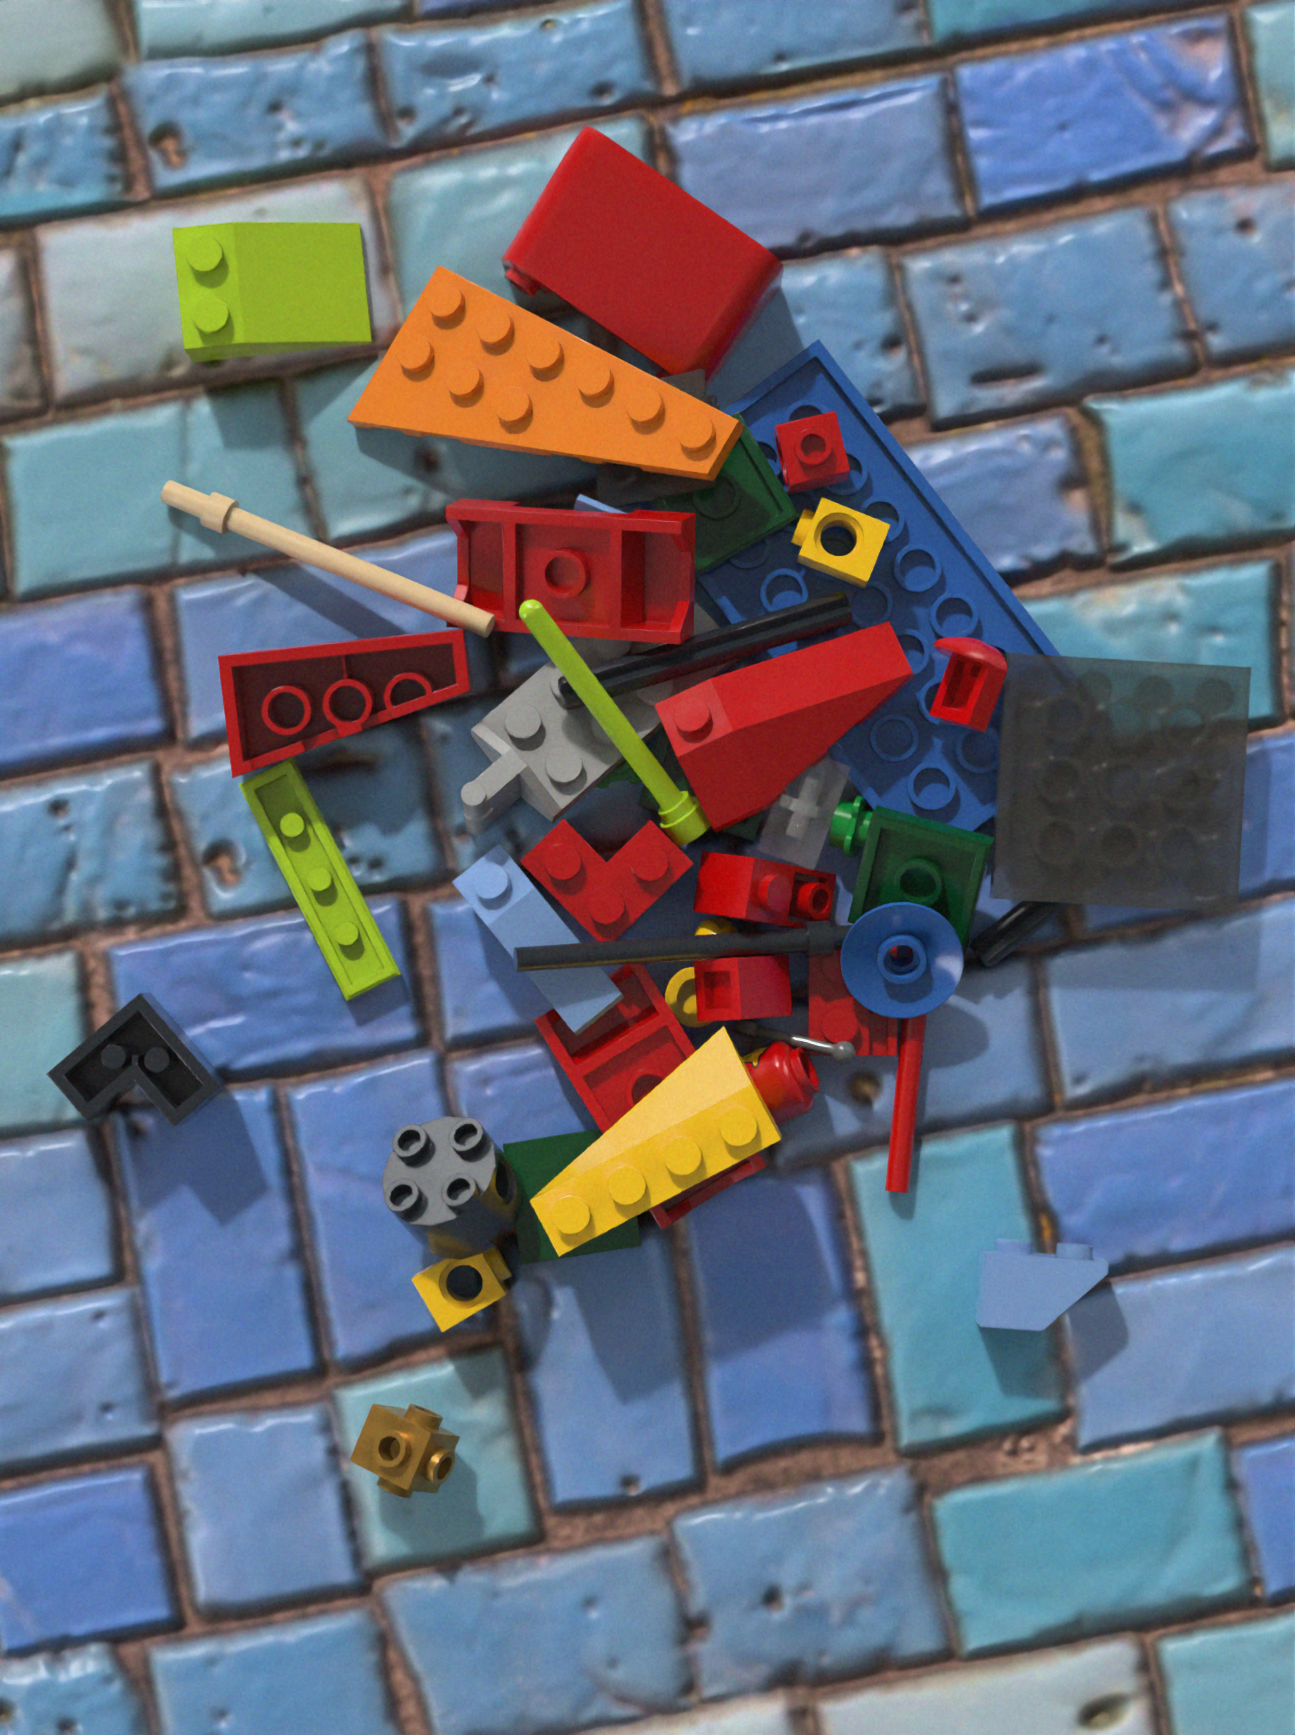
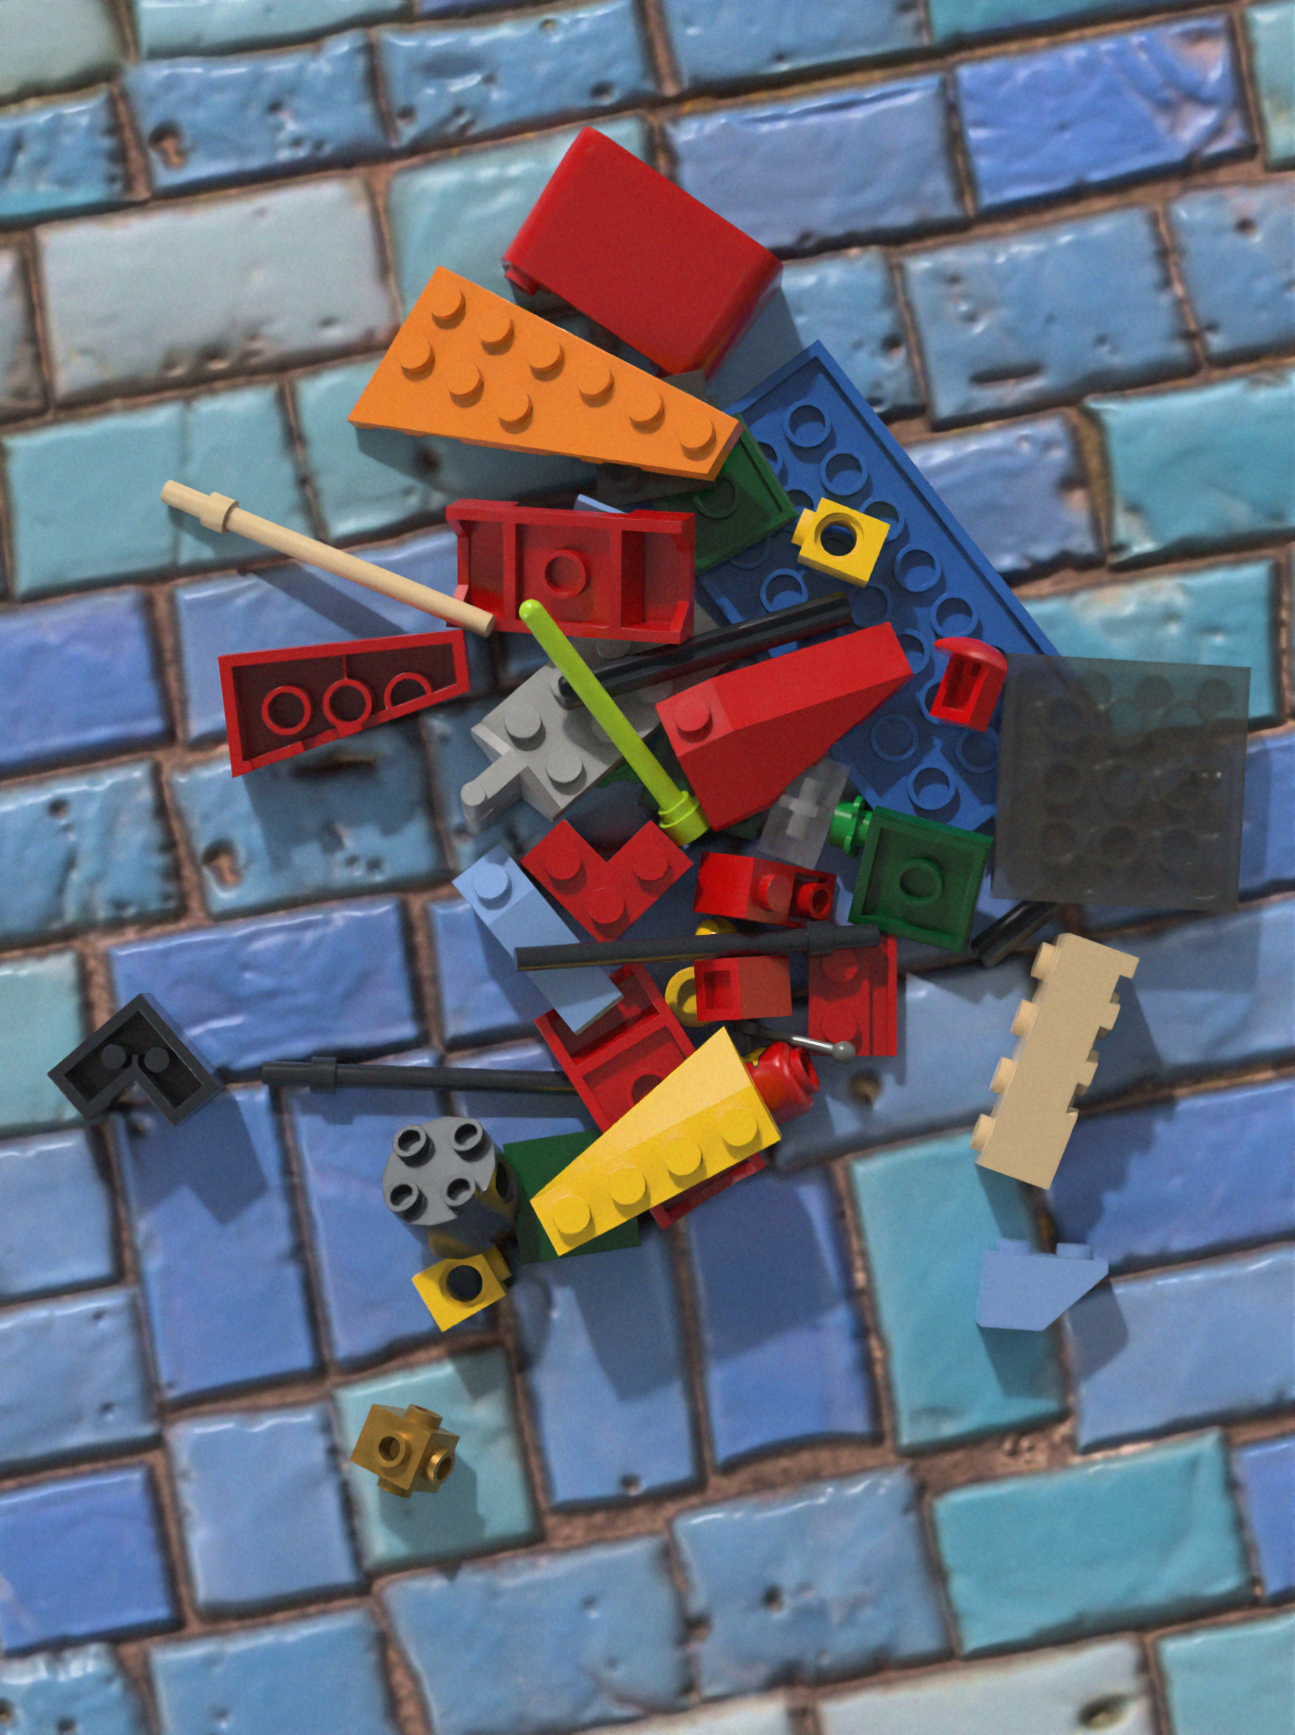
(270, 288): lime slope -> none
(320, 879): lime tile -> none
(326, 1075): none -> black bar
(811, 453): red brick -> none
(901, 985): blue dish -> none
(905, 1103): red bar -> none
(1051, 1058): none -> tan wedge

